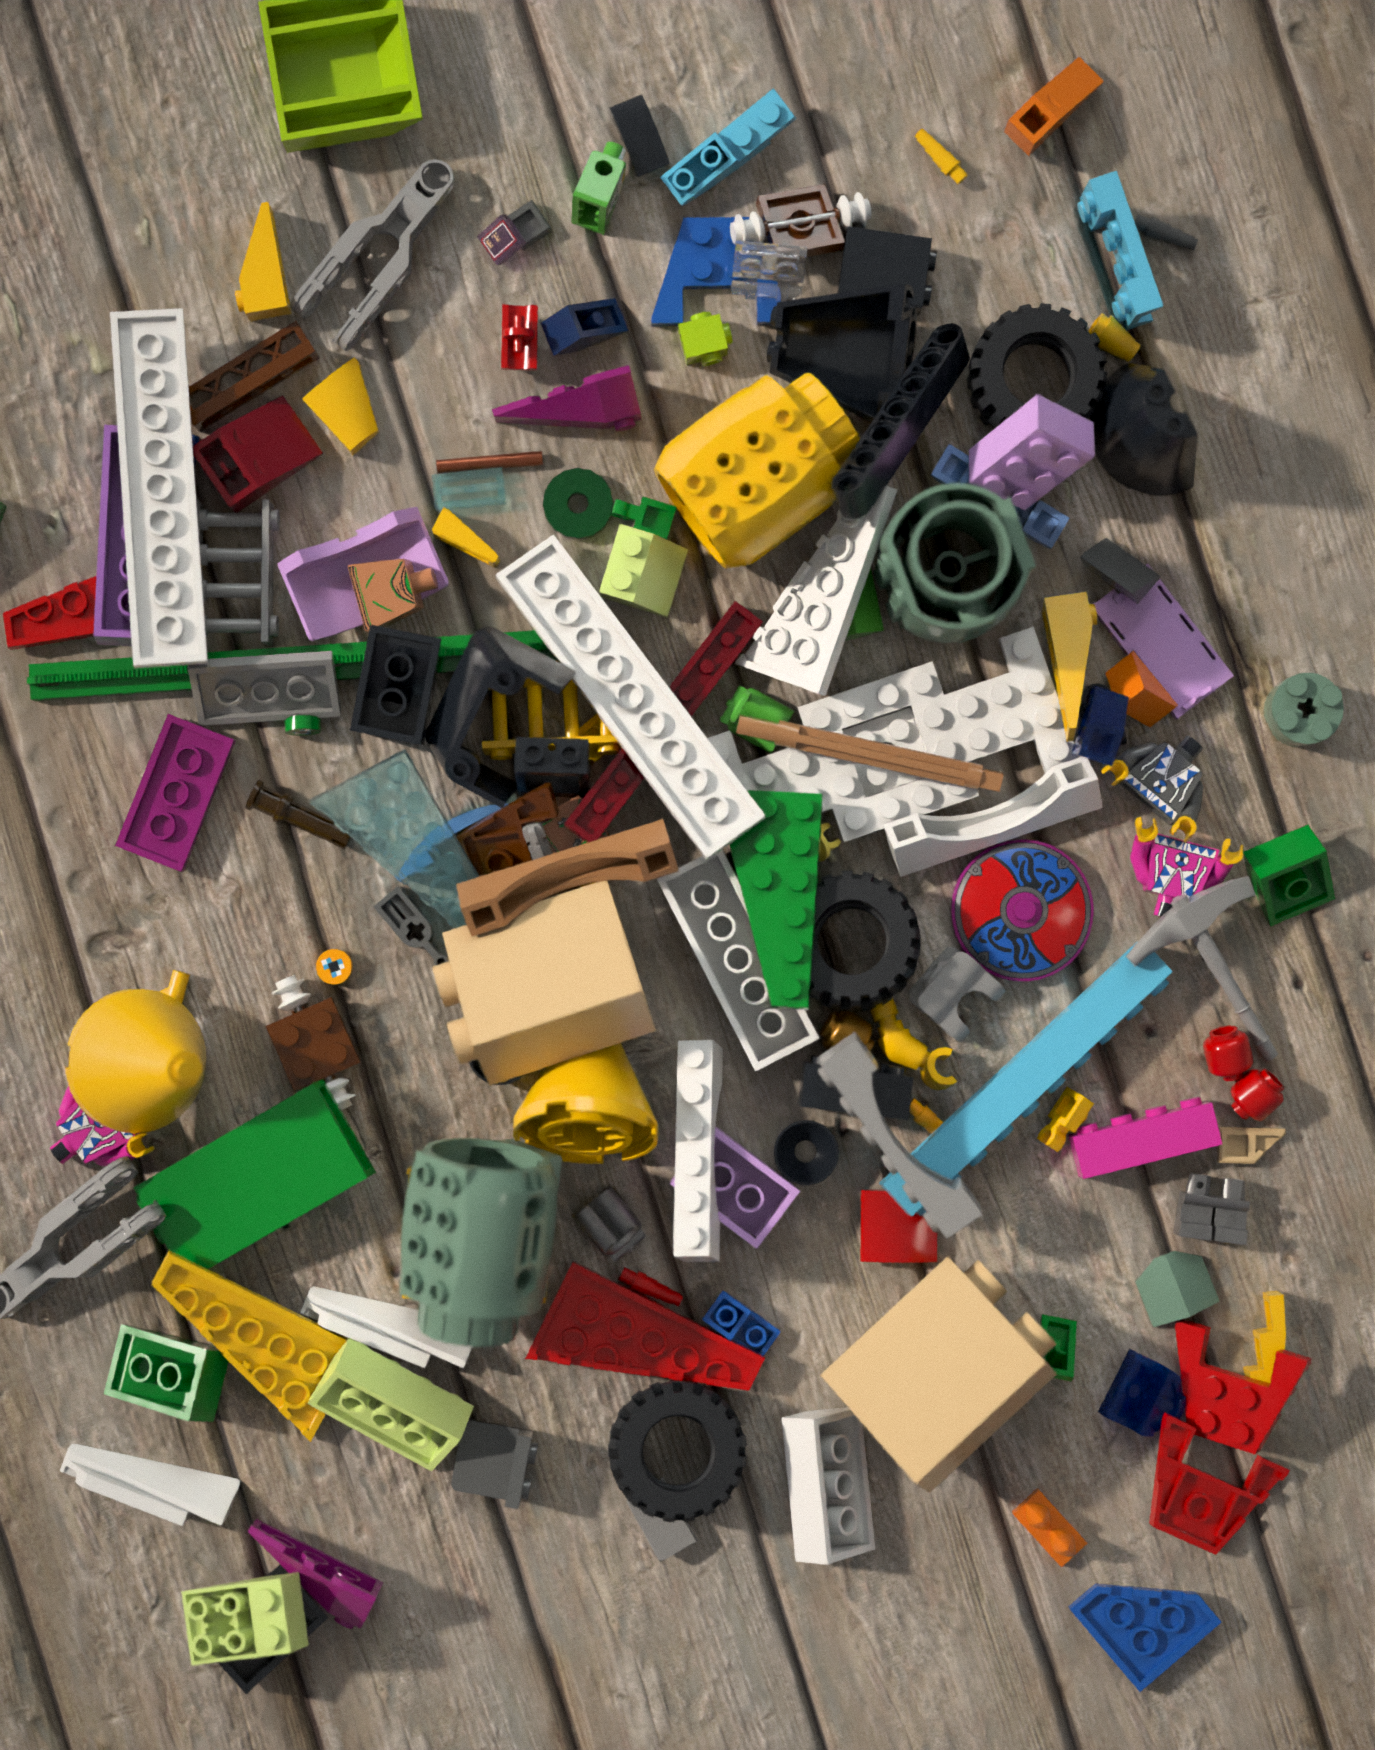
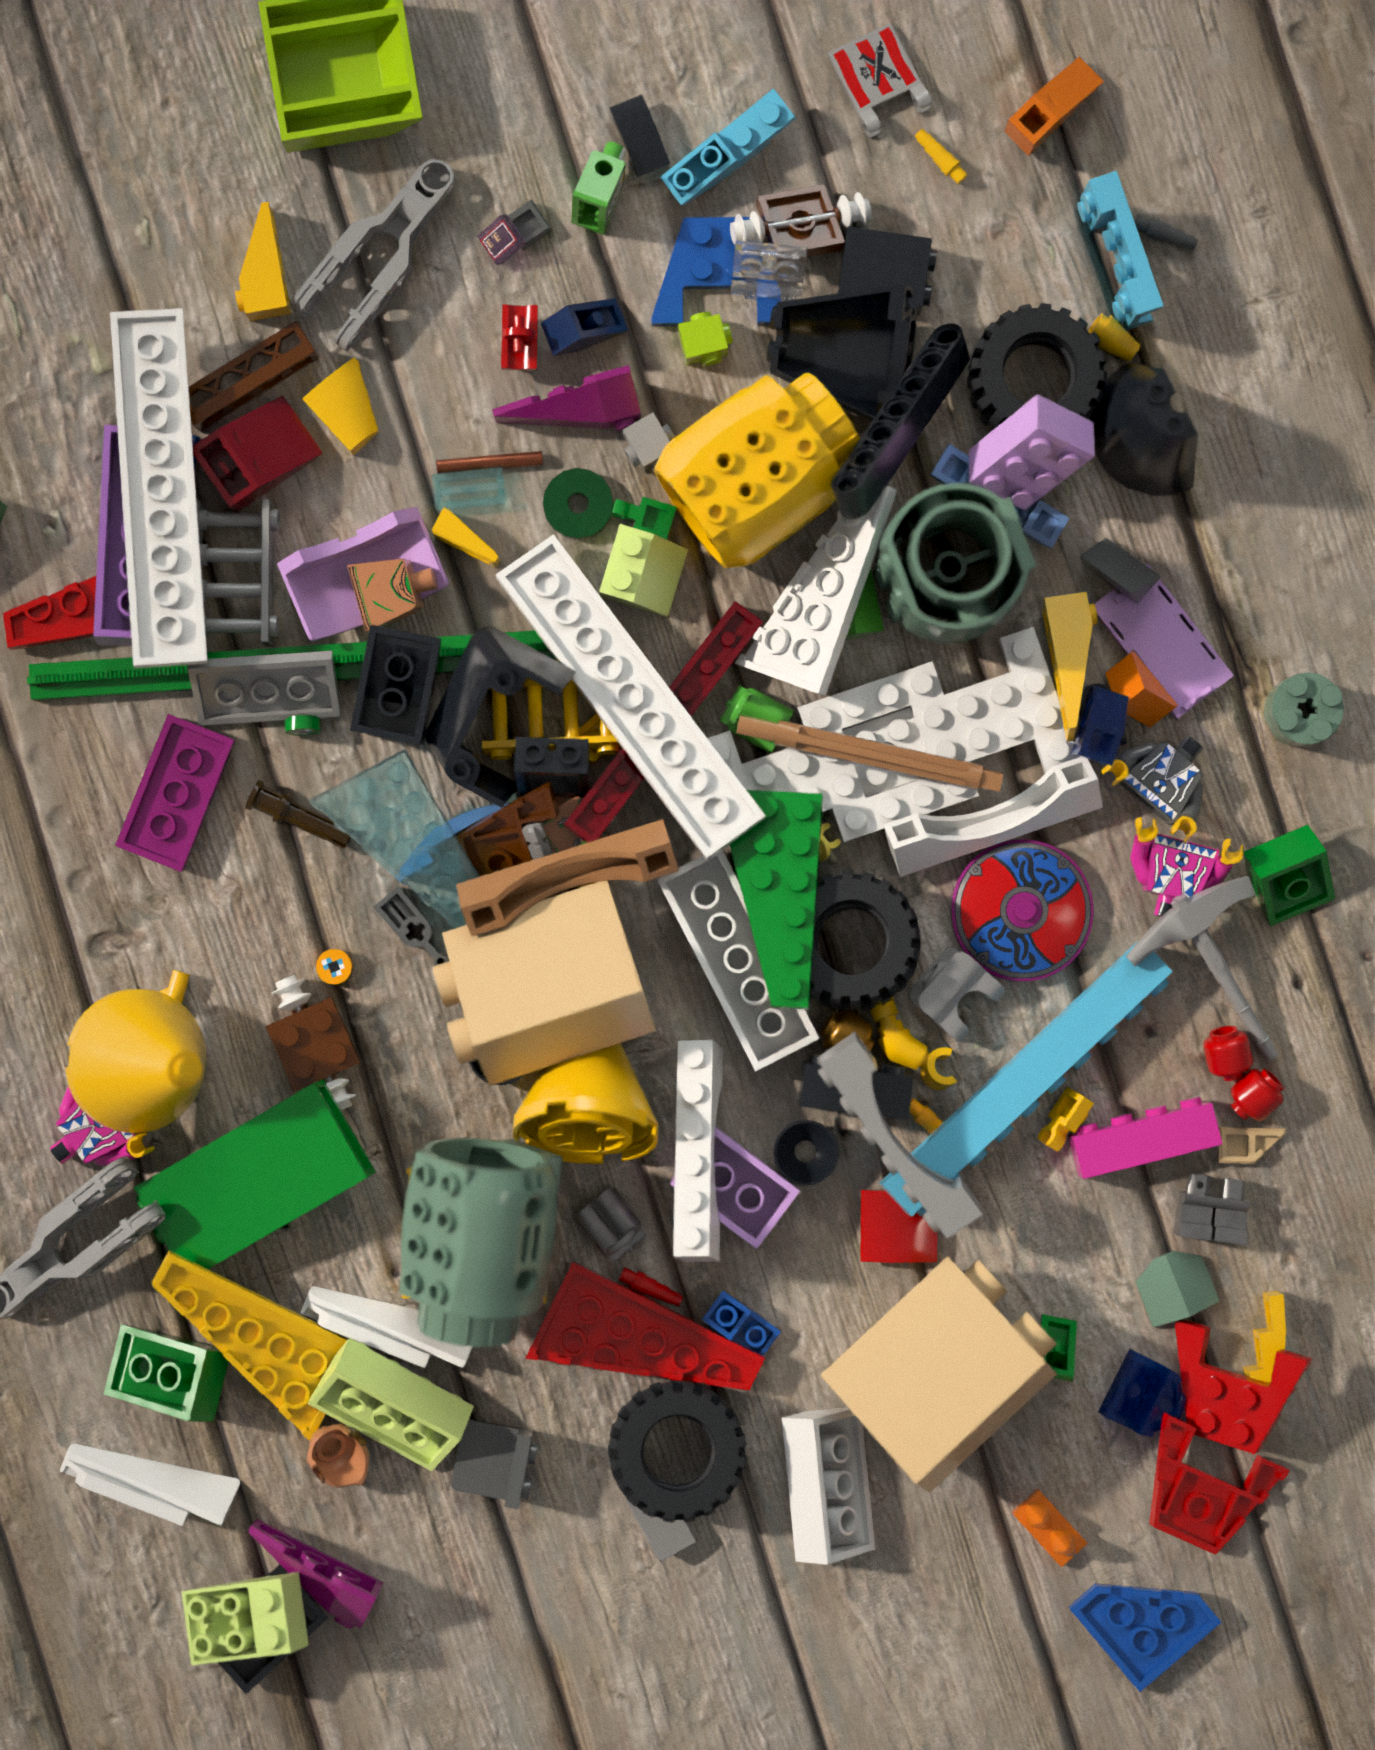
(338, 1456): none -> nougat hair
(646, 441): none -> light grey brick
(875, 72): none -> flag

